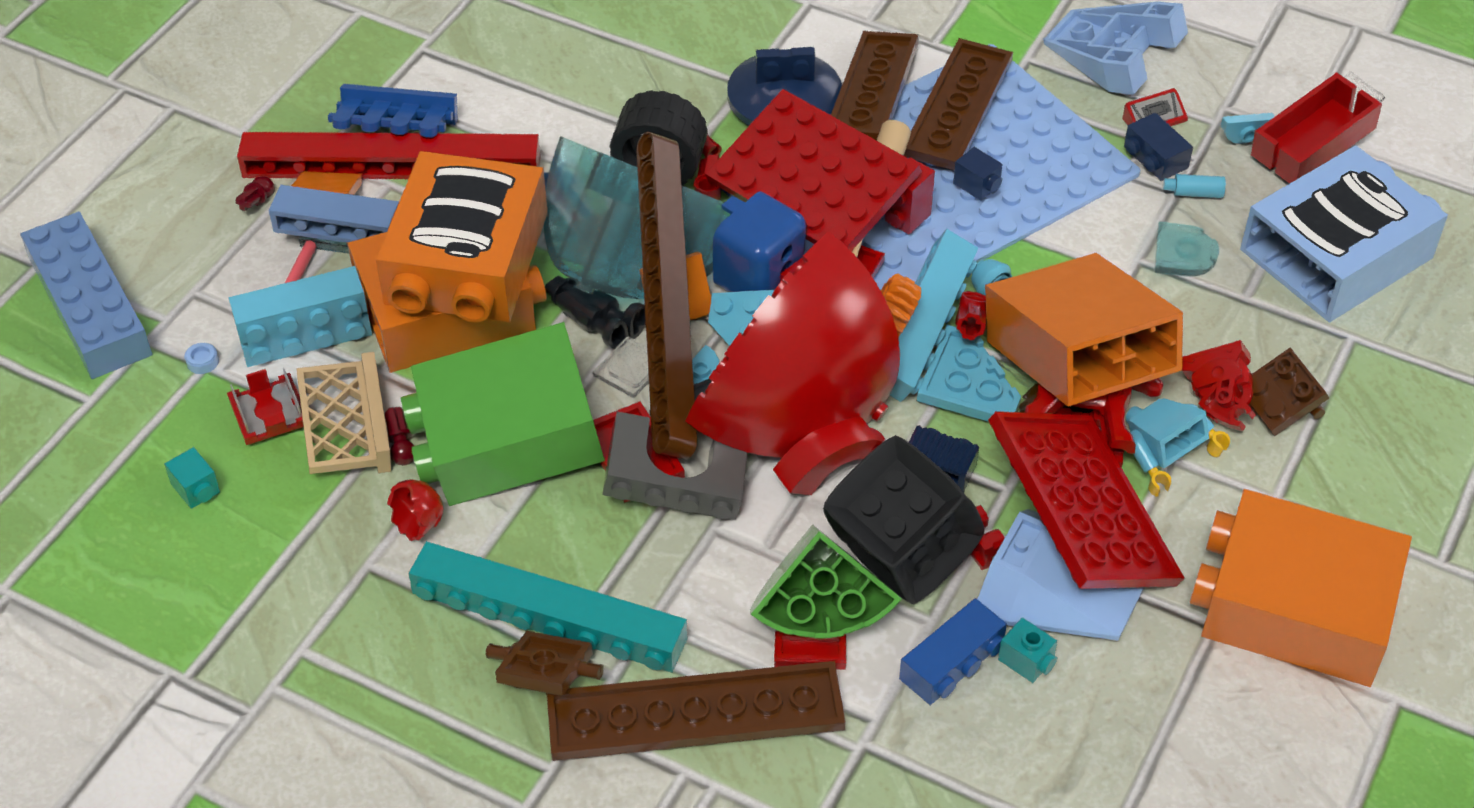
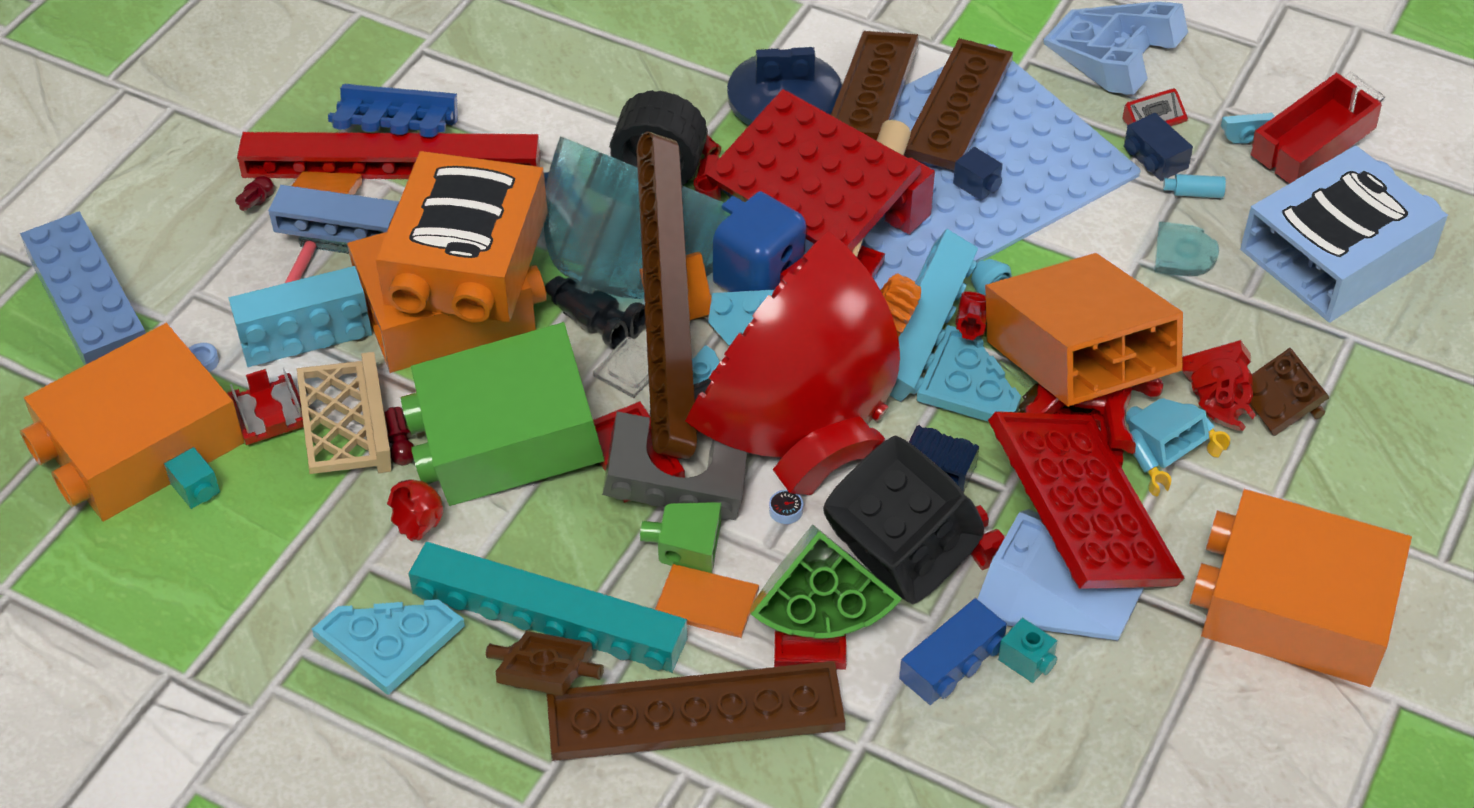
(126, 418): none -> orange brick
(388, 639): none -> medium azure plate
(686, 534): none -> bright green torso
(708, 600): none -> orange piece
(785, 507): none -> tile

